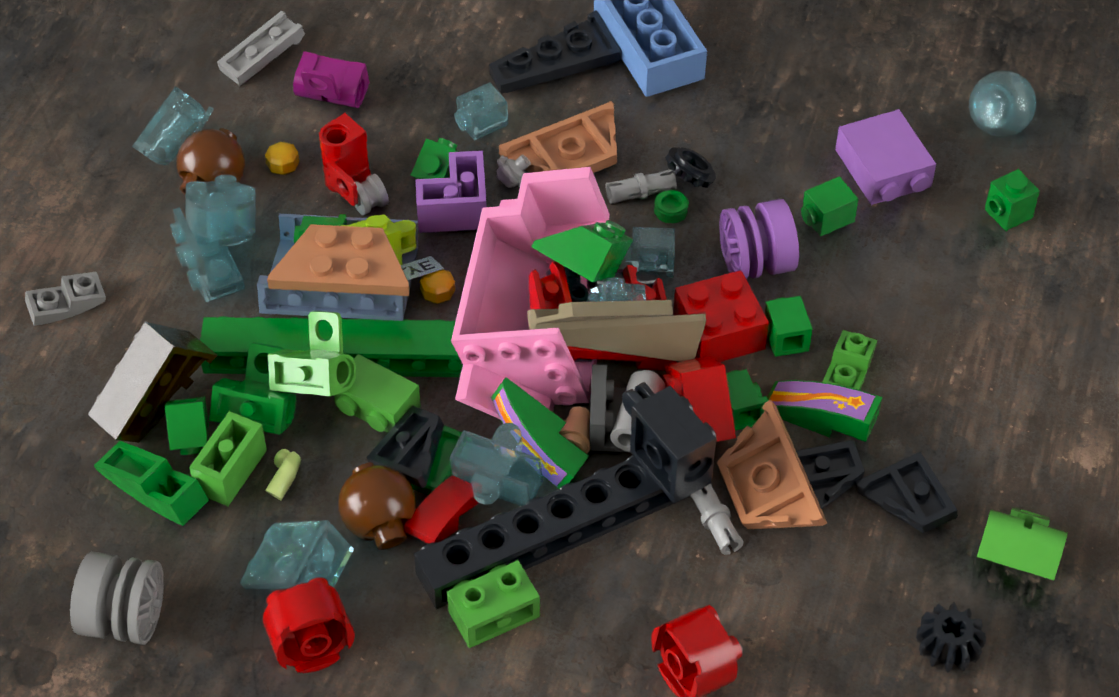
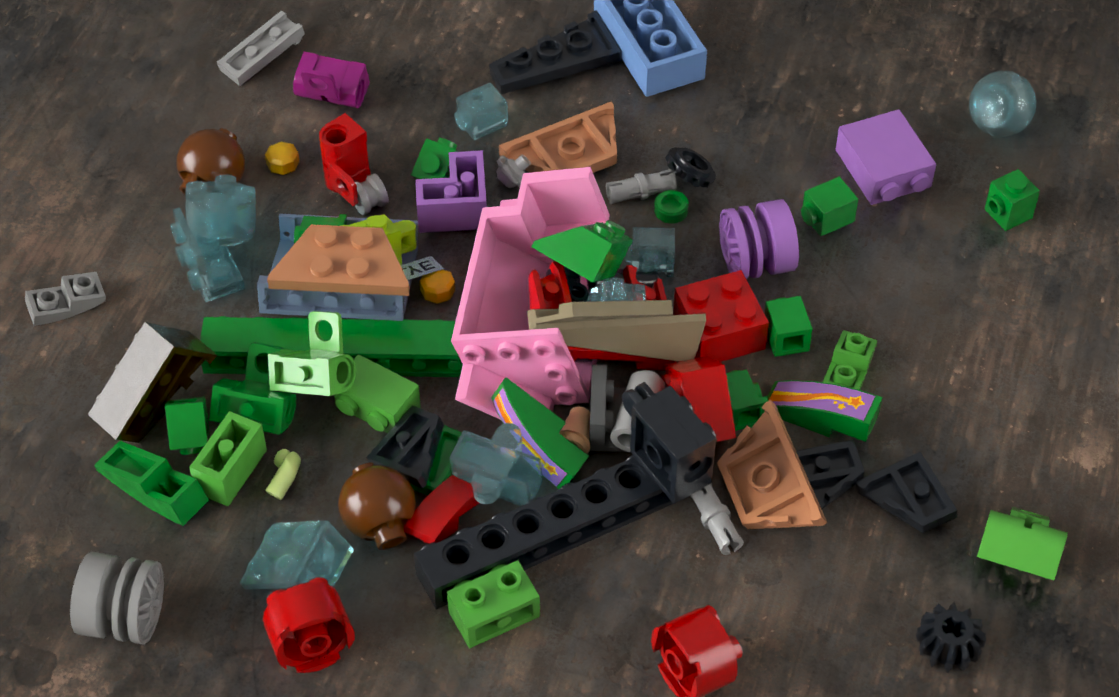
(170, 126): clear light blue piece -> none

